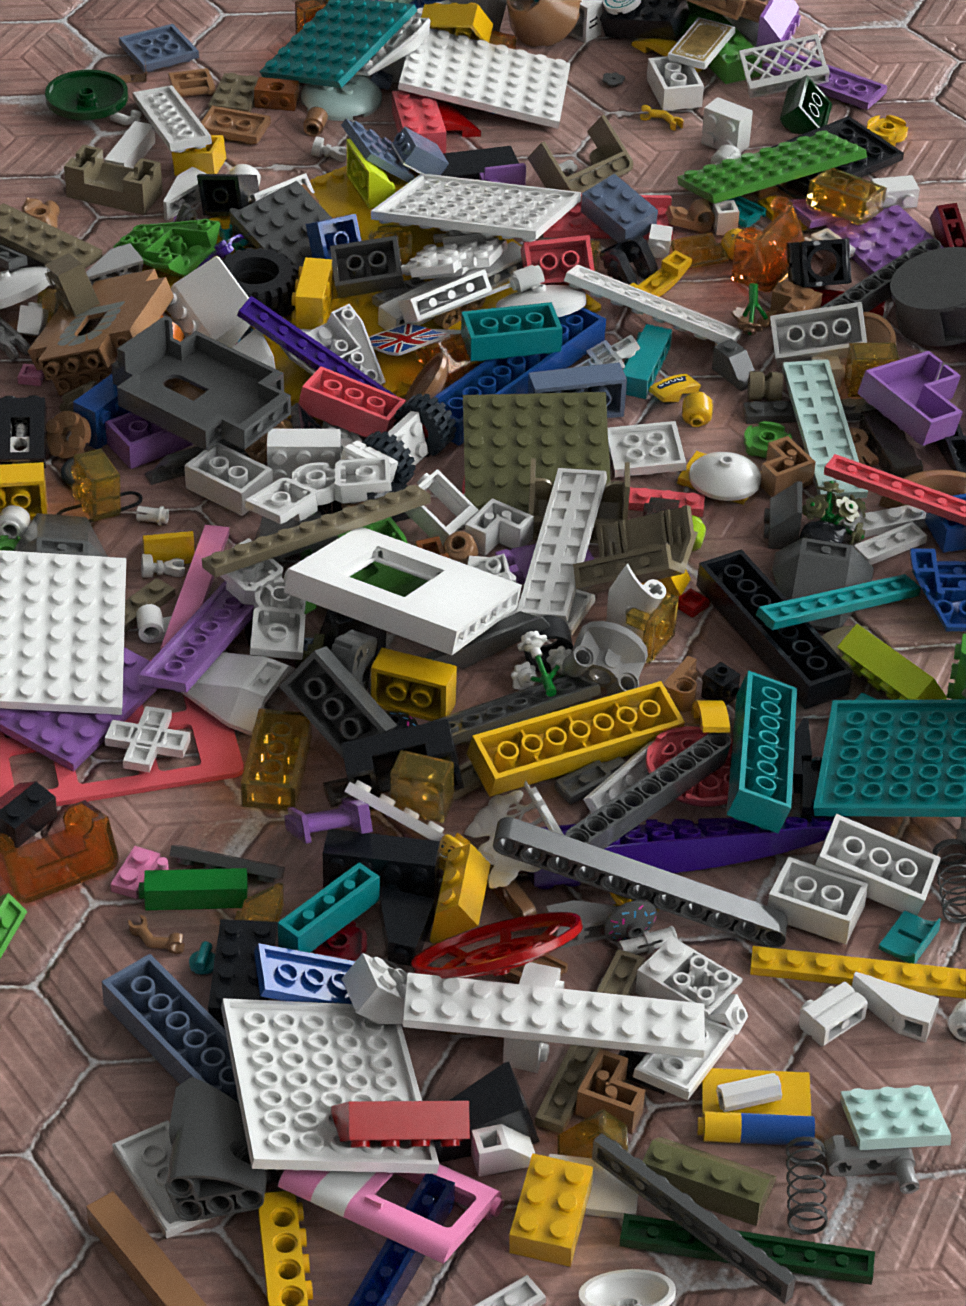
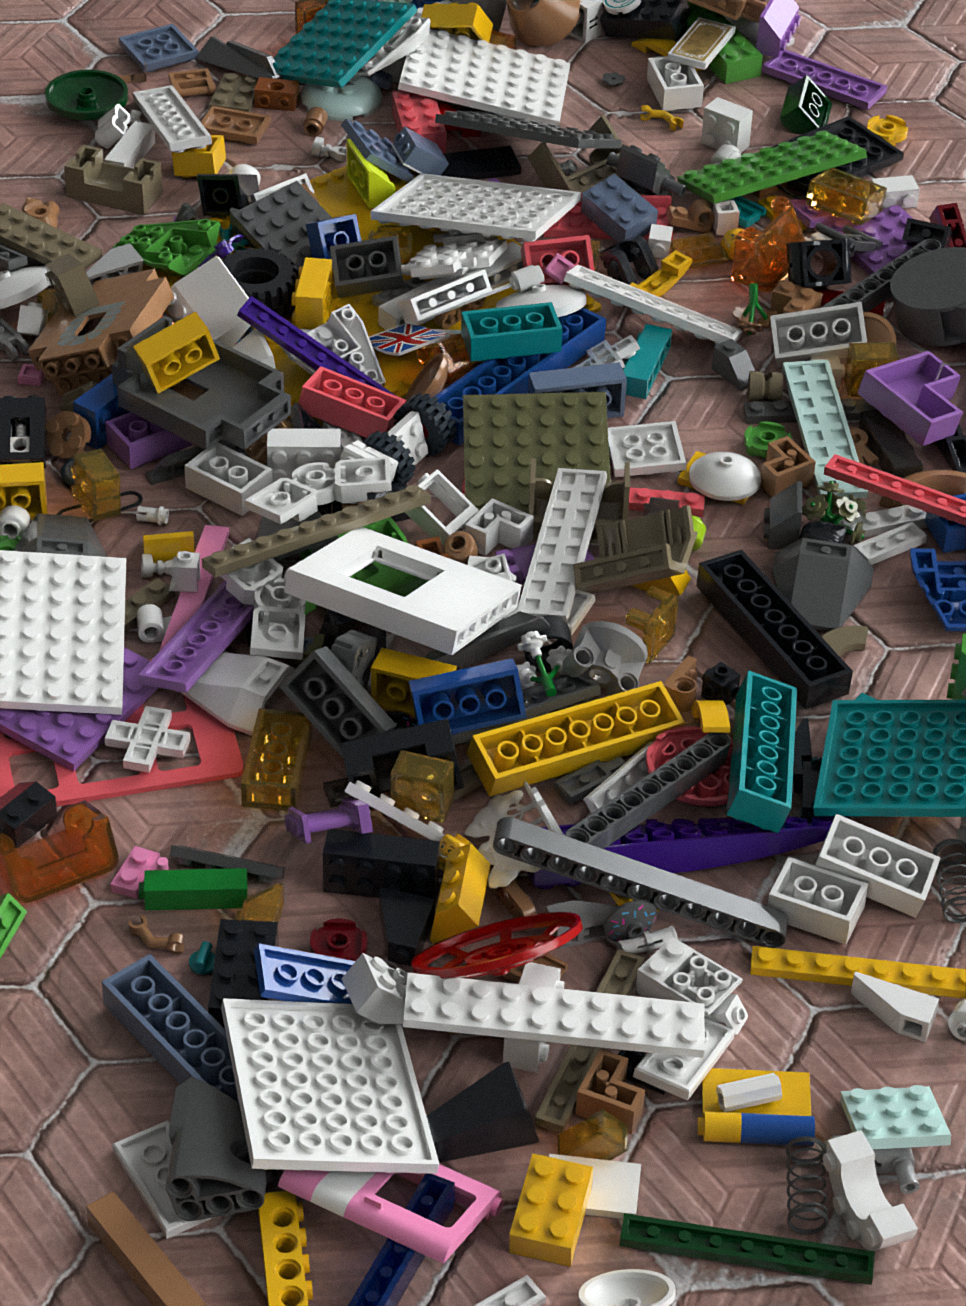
(112, 126): none -> white brick
(176, 352): none -> yellow brick
(184, 190): white slope -> none
(185, 572): none -> white window
(238, 58): none -> dark grey wedge
(329, 910): teal brick -> none
(402, 1121): slope -> none
(470, 696): none -> blue brick
(499, 1149): white slope -> none
(506, 173): medium lavender panel -> none
(528, 129): none -> dark grey plate
(558, 268): none -> bright pink tile
(630, 593): white panel -> none
(644, 172): none -> dark grey slope
(673, 387): yellow slope -> none
(692, 603): red tile -> none
(694, 1219): dark grey plate -> none
(697, 409): yellow head -> none
(712, 1180): olive slope -> none
(780, 83): white fence -> none
(832, 1013): white brick -> none
(838, 601): teal plate -> none
(858, 240): none -> dark grey plate
(859, 1195): none -> white brick
(887, 668): neon yellow brick -> none
(914, 928): teal piece -> none
(918, 230): none -> black brick

